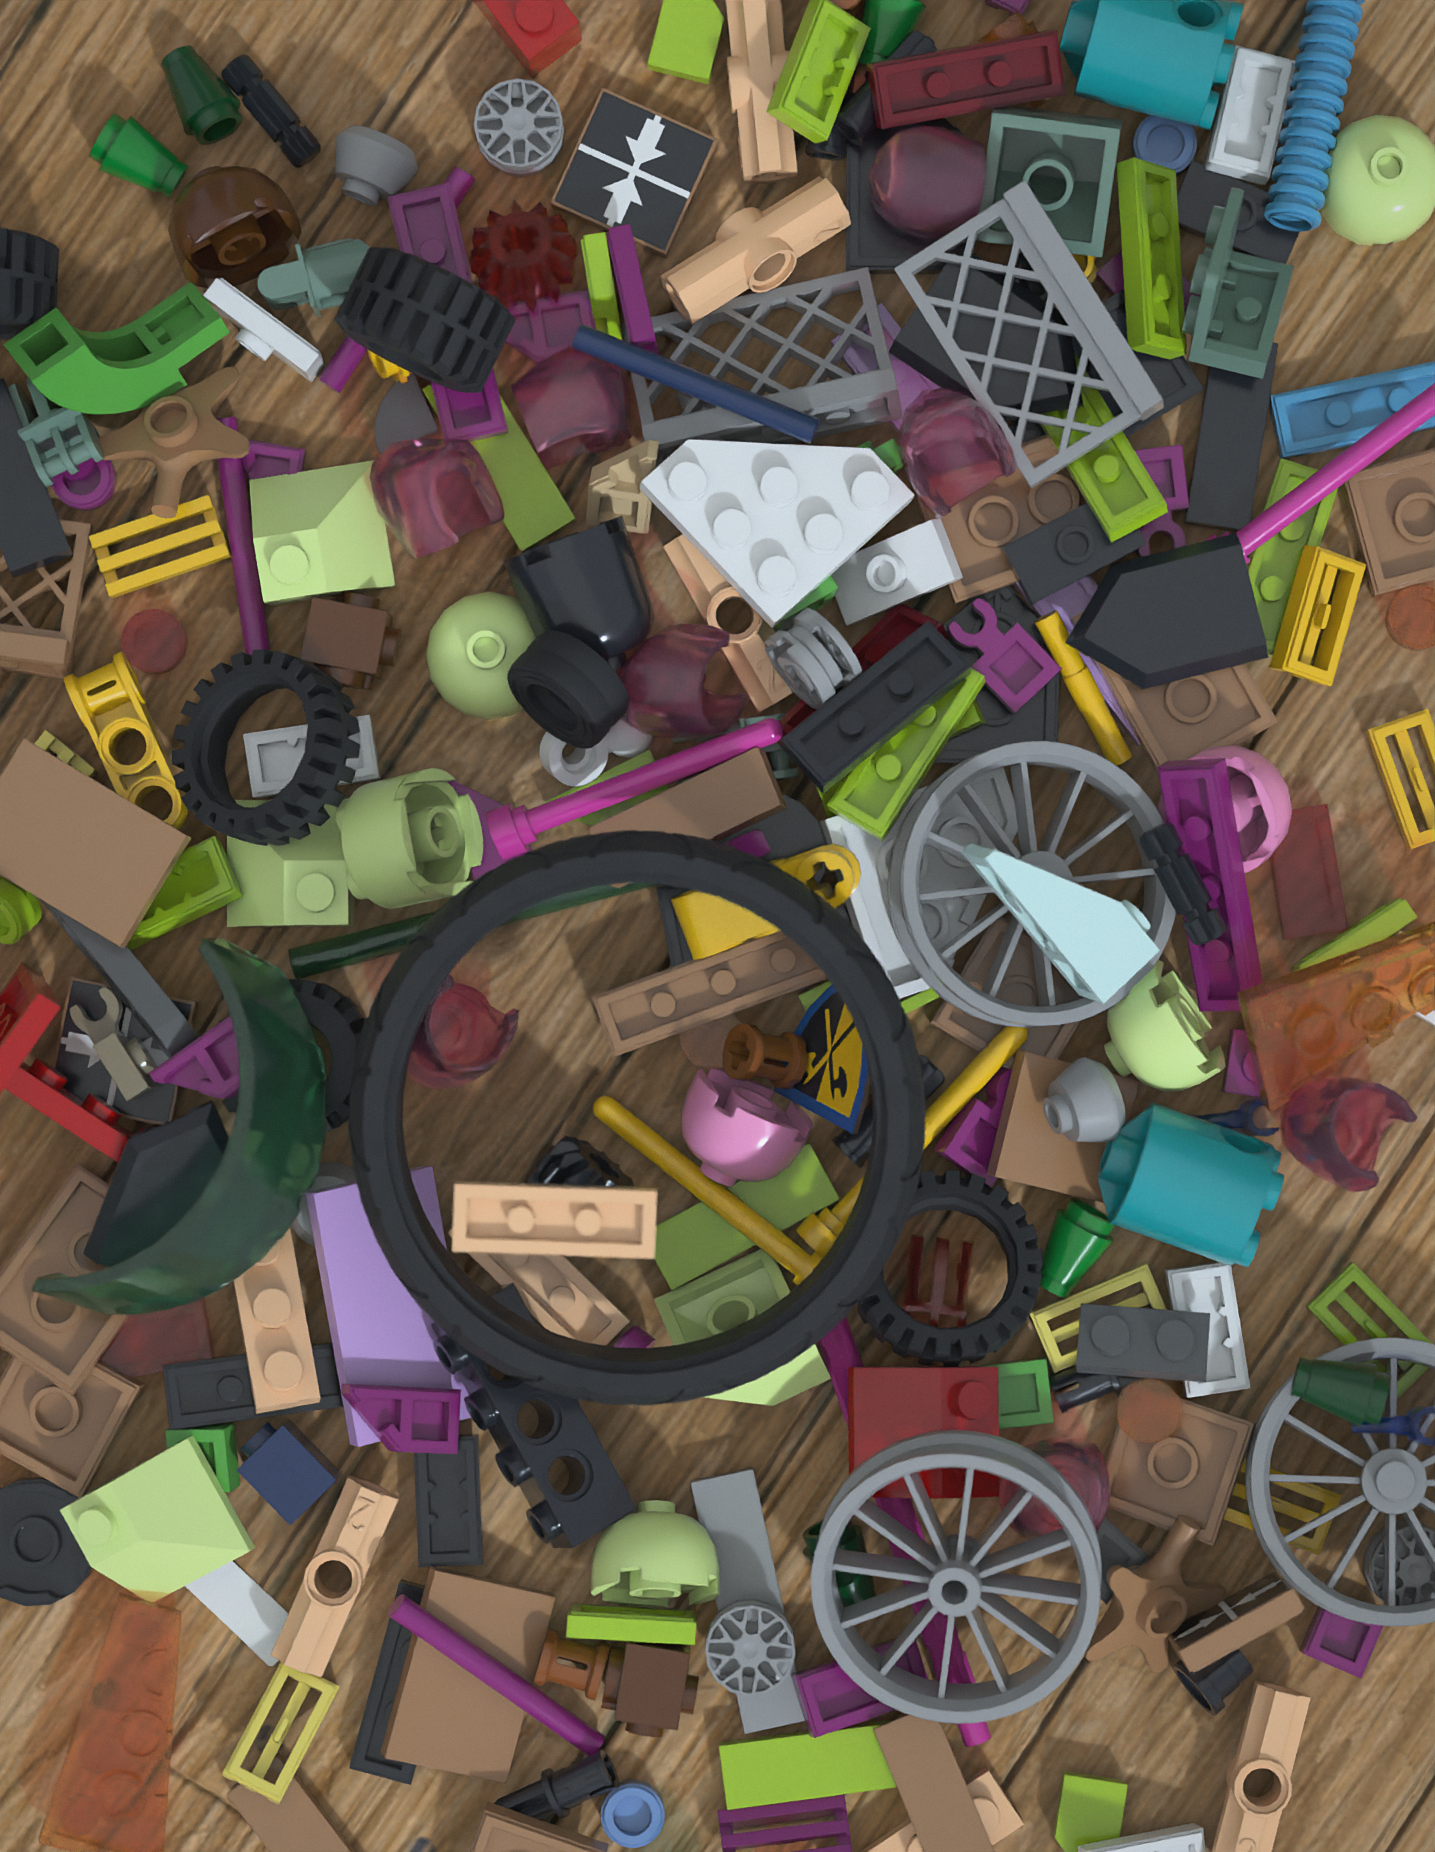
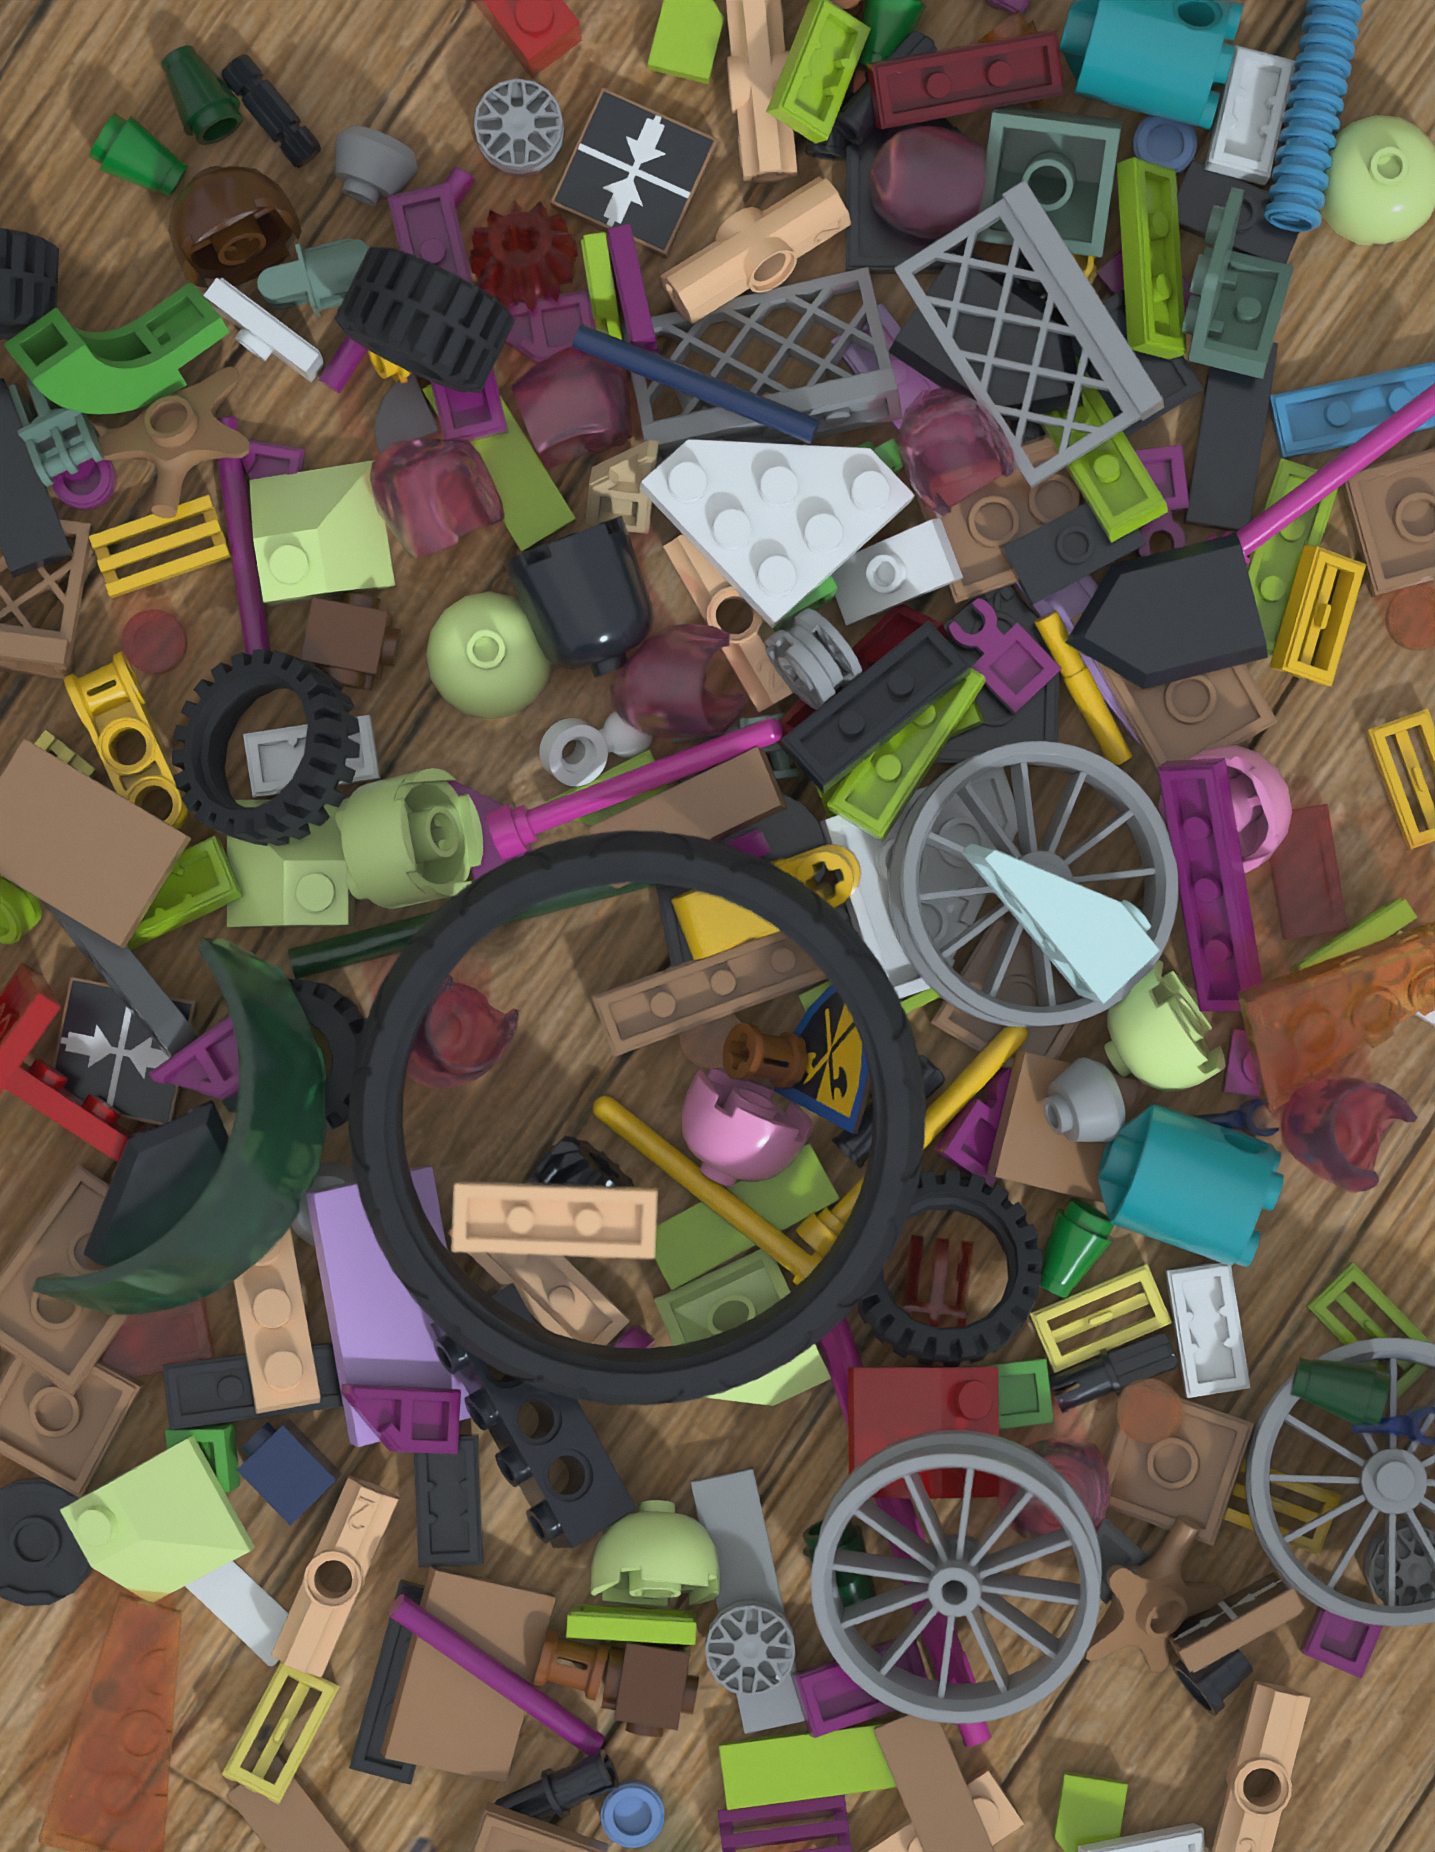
(124, 1059): dark tan plate -> none
(568, 689): black tyre -> none
(1143, 1342): dark grey plate -> none
(1182, 883): black axle -> none

